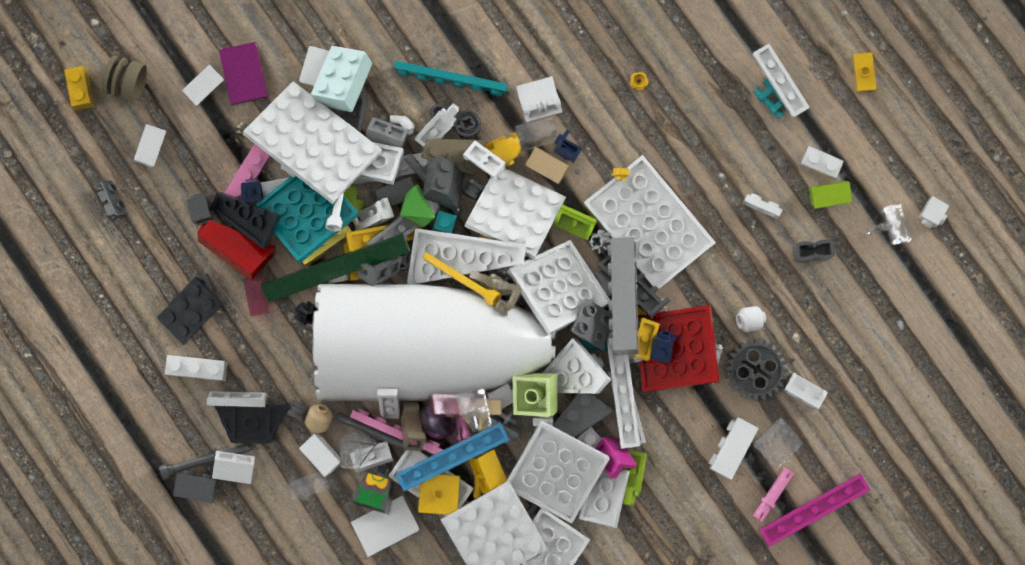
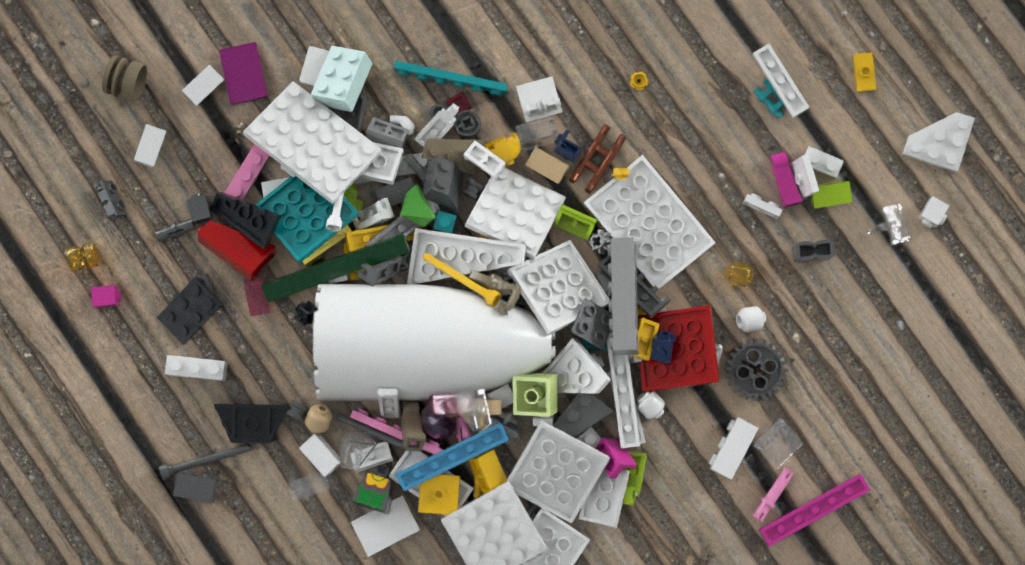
(79, 88): yellow brick -> none
(83, 256): none -> clear yellow wheel
(105, 296): none -> dark pink brick
(175, 230): none -> dark grey pin
(233, 467): white hinge -> none
(245, 399): white tile -> none
(251, 190): dark blue bracket -> none
(461, 101): none -> dark red tile
(595, 147): none -> copper piece
(650, 404): none -> white head
(739, 274): none -> clear yellow head
(785, 180): none -> dark pink leg
(804, 176): none -> white plate
(805, 391): white hinge -> none
(941, 142): none -> white plate

